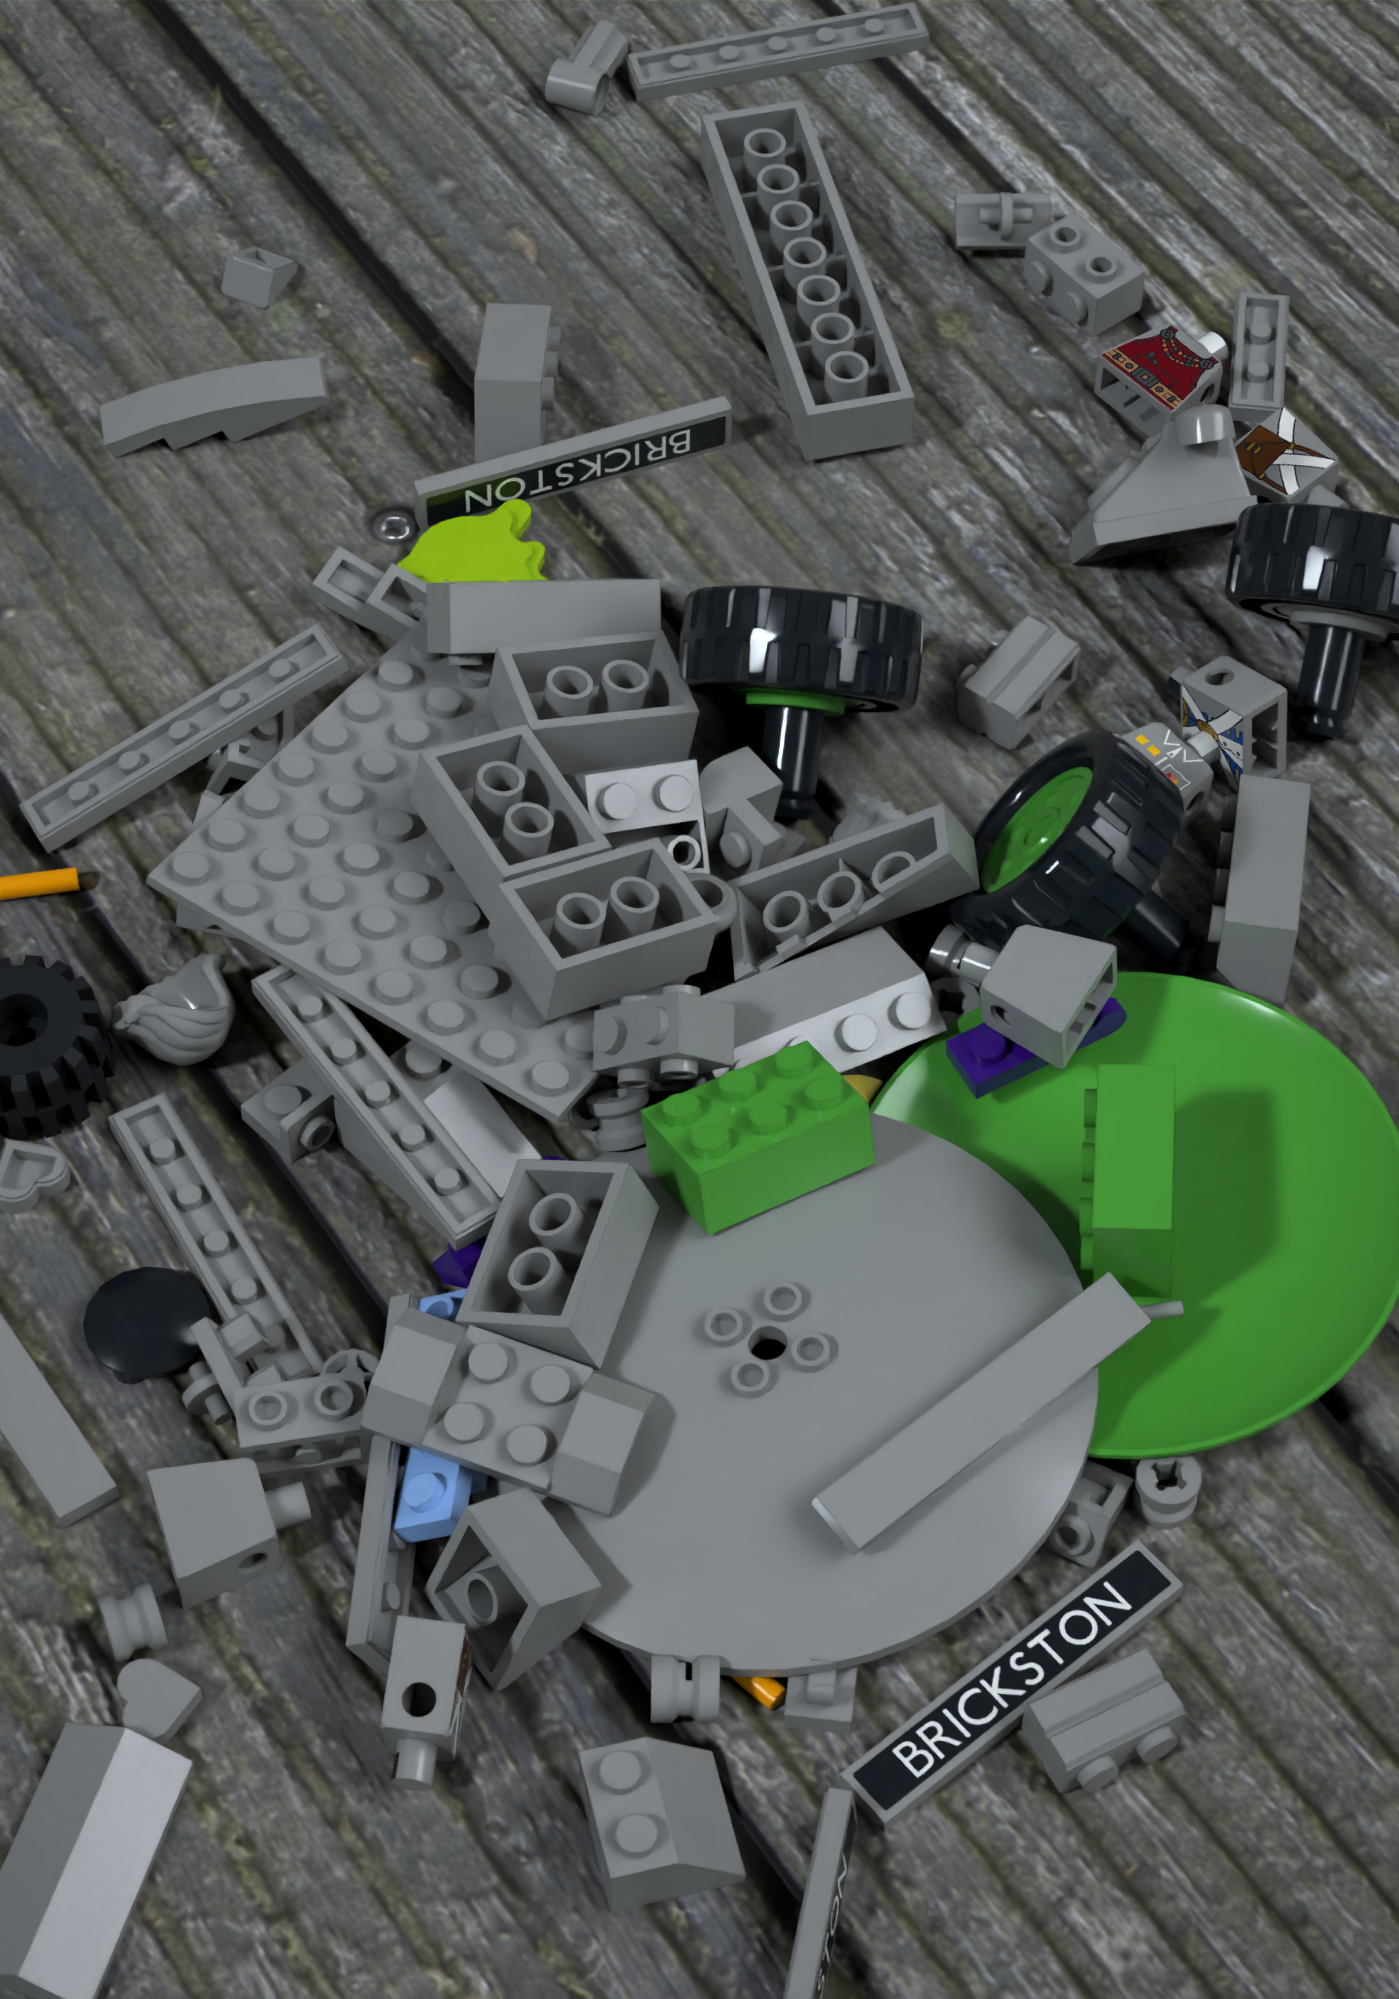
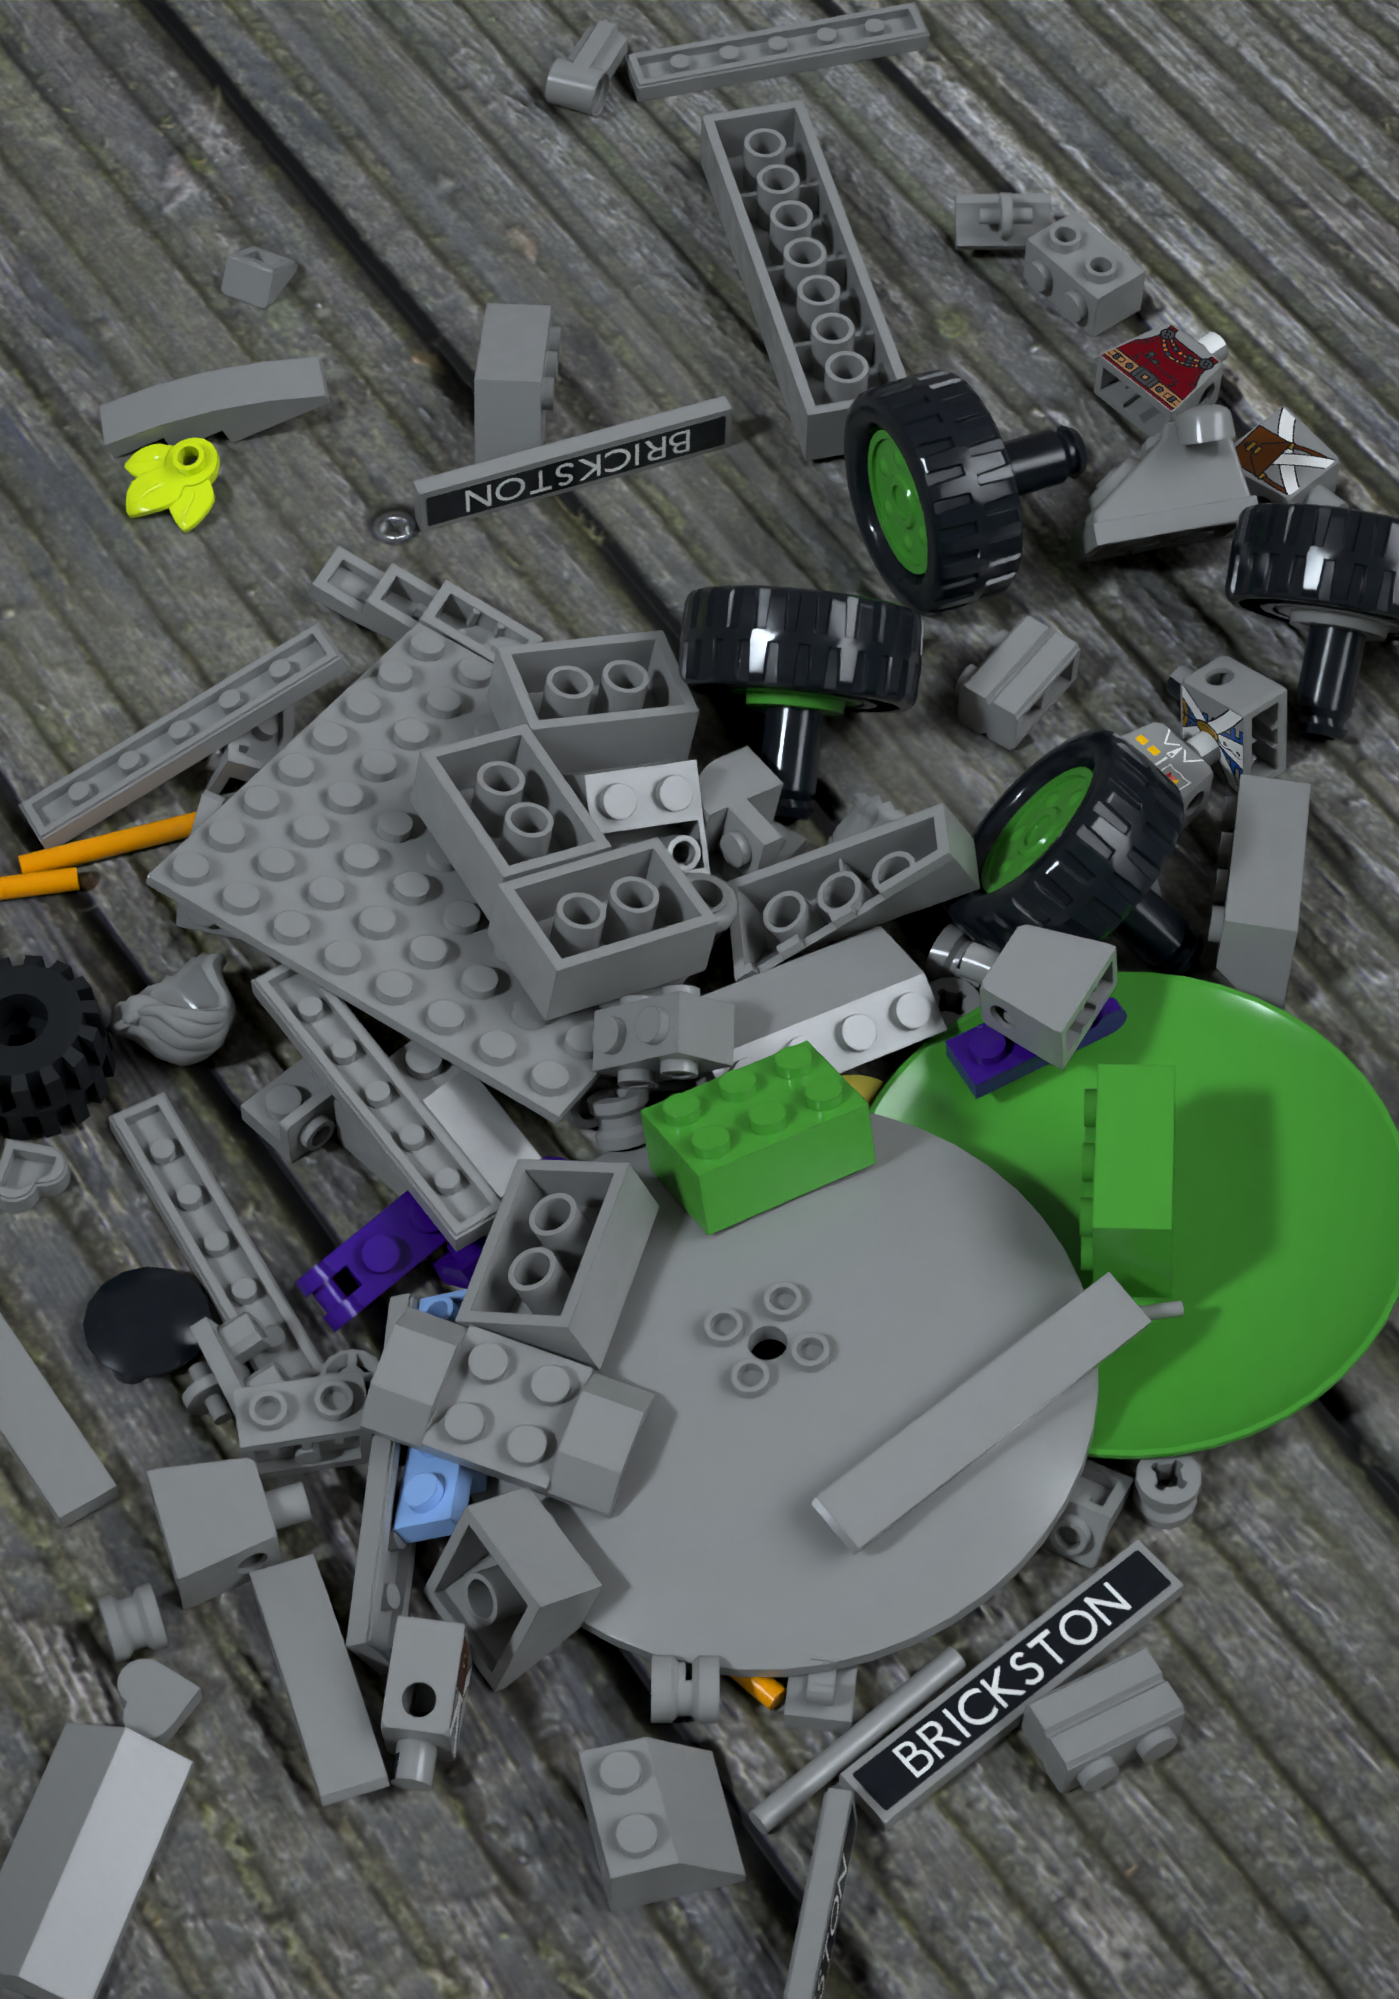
(108, 844): none -> light orange bar
(167, 483): none -> neon yellow plate
(318, 1680): none -> light grey slope
(373, 1258): none -> dark purple plate
(478, 548): lime tile -> none
(484, 615): light grey wedge -> none
(856, 1740): none -> light grey bar
(944, 489): none -> black wheel
(1257, 356): light grey tile -> none

